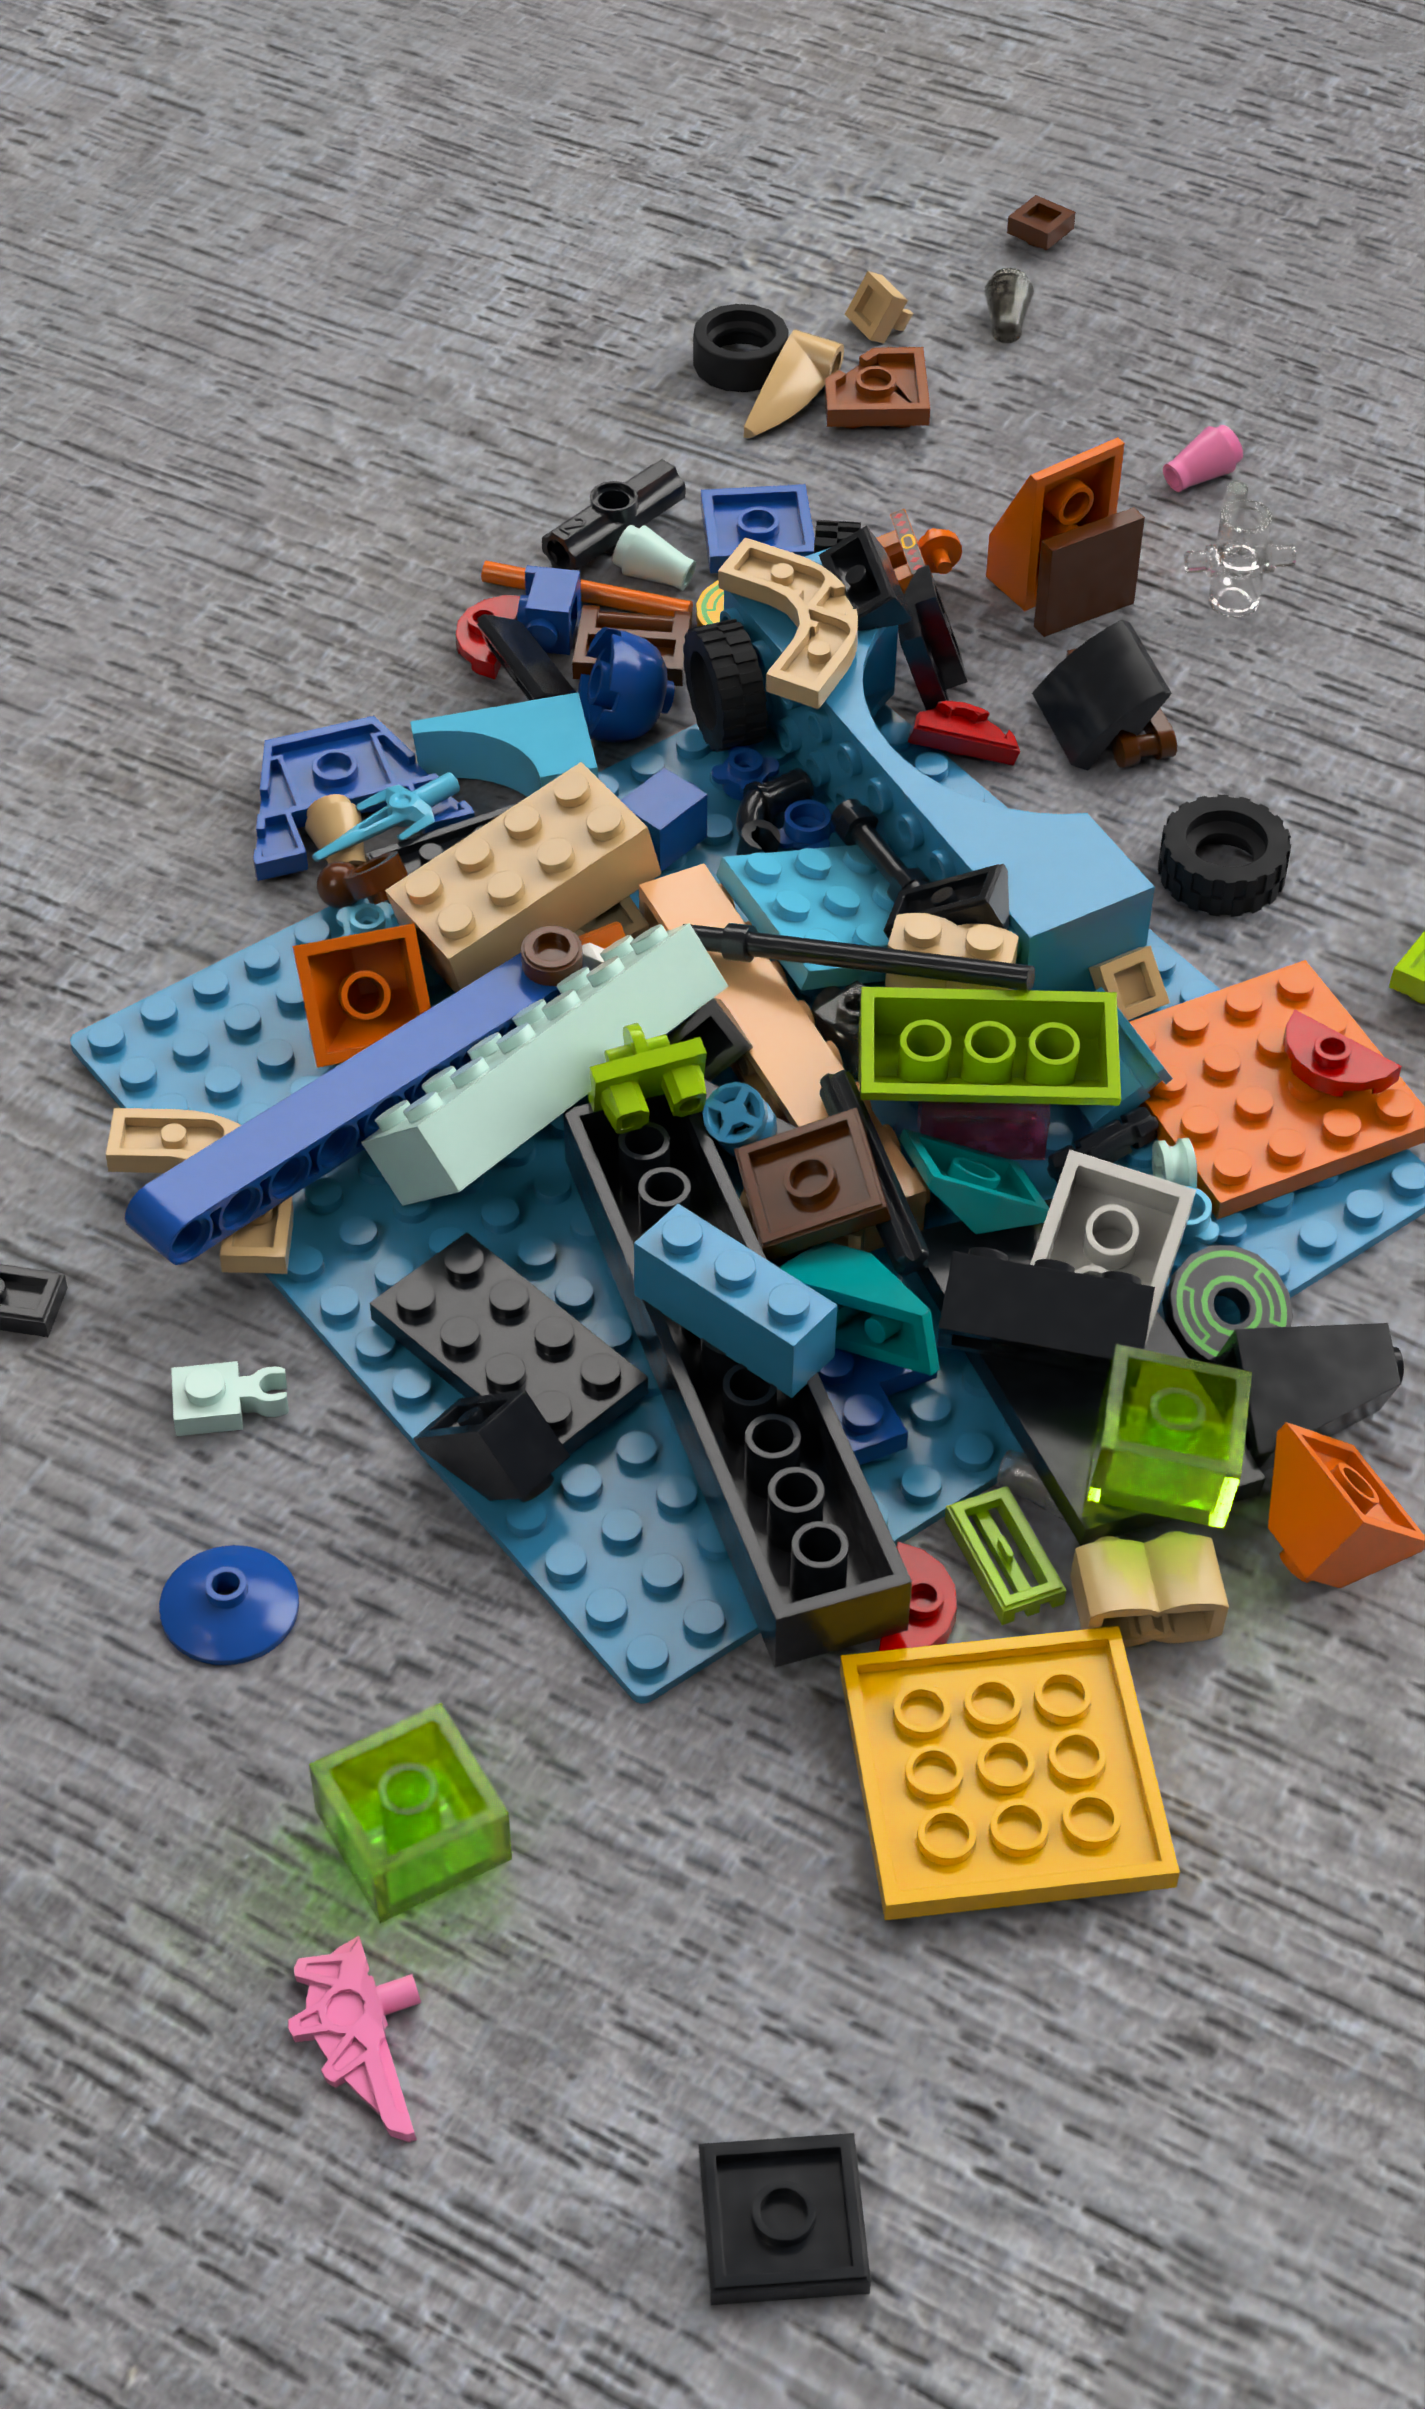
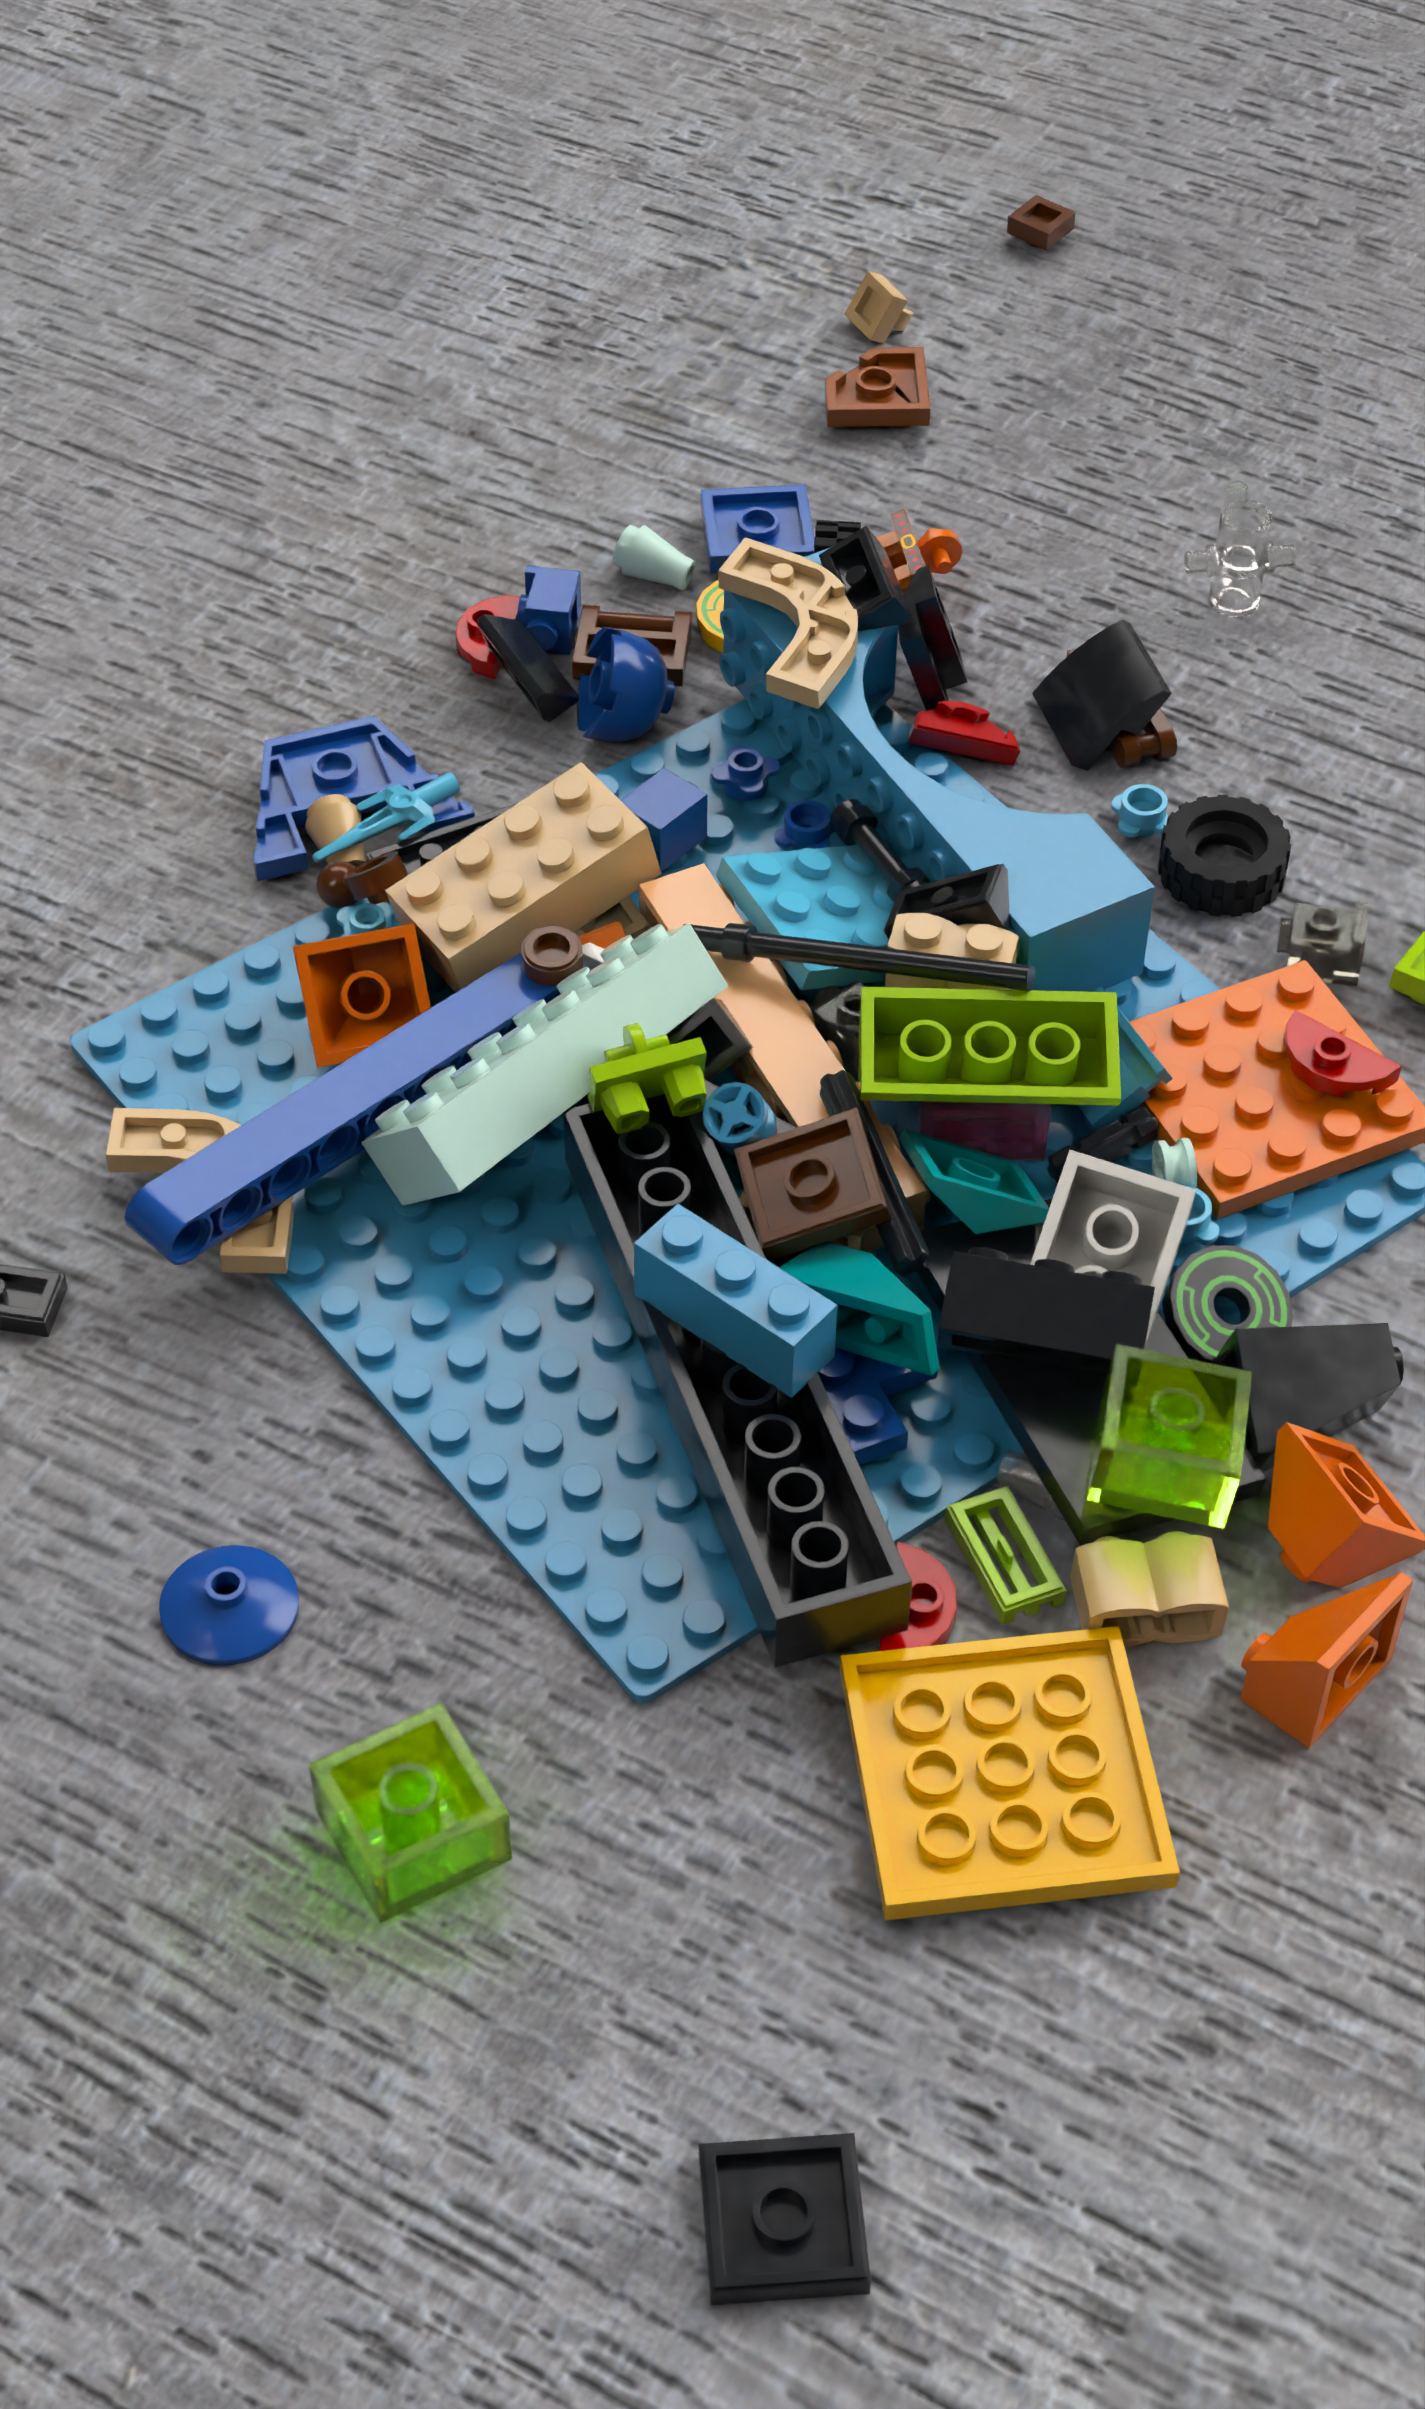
(216, 1396): light aqua plate -> none
(349, 2025): bright pink piece -> none
(496, 1445): black slope -> none
(501, 1334): plate -> none
(508, 744): medium azure arch -> none
(594, 592): orange bar -> none
(611, 510): black piece -> none
(725, 685): black tyre -> none
(737, 325): black tyre -> none
(761, 805): black piece -> none
(793, 380): tan piece -> none
(1008, 301): clear smoke cone -> none
(1048, 505): orange slope -> none
(1088, 571): reddish brown tile -> none
(1134, 979): tan plate -> none
(1141, 810): none -> medium azure plate
(1205, 458): bright pink cone -> none
(1324, 1658): none -> orange slope
(1327, 939): none -> clear smoke brick

